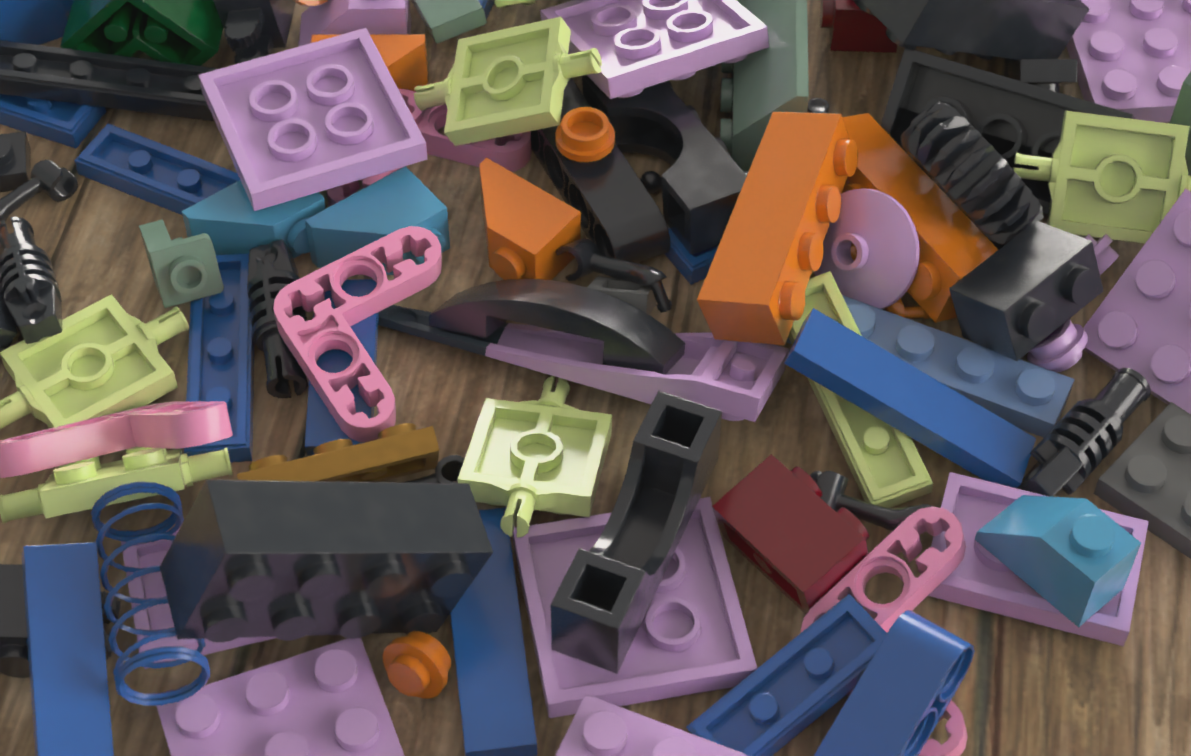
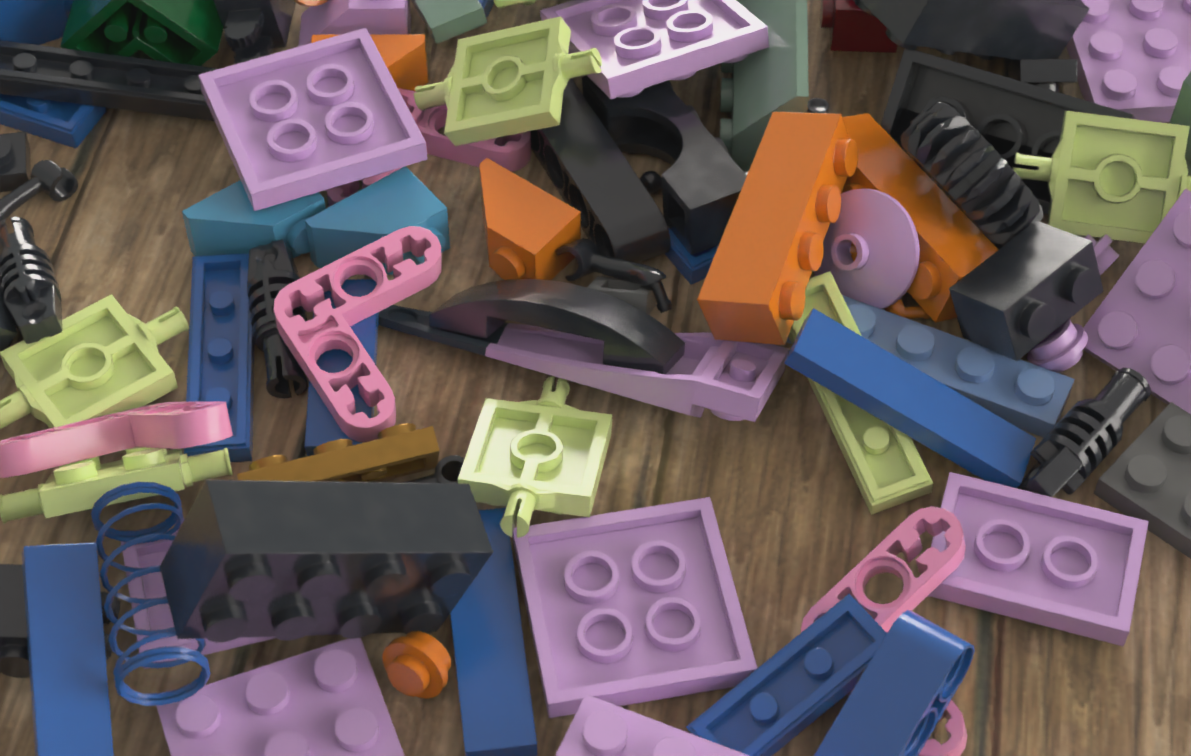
(151, 170): blue tile -> none
(179, 266): sand green bracket -> none
(585, 135): orange plate -> none
(617, 578): black arch -> none
(791, 532): dark red brick -> none
(833, 489): black piece -> none
(1063, 551): dark azure slope -> none

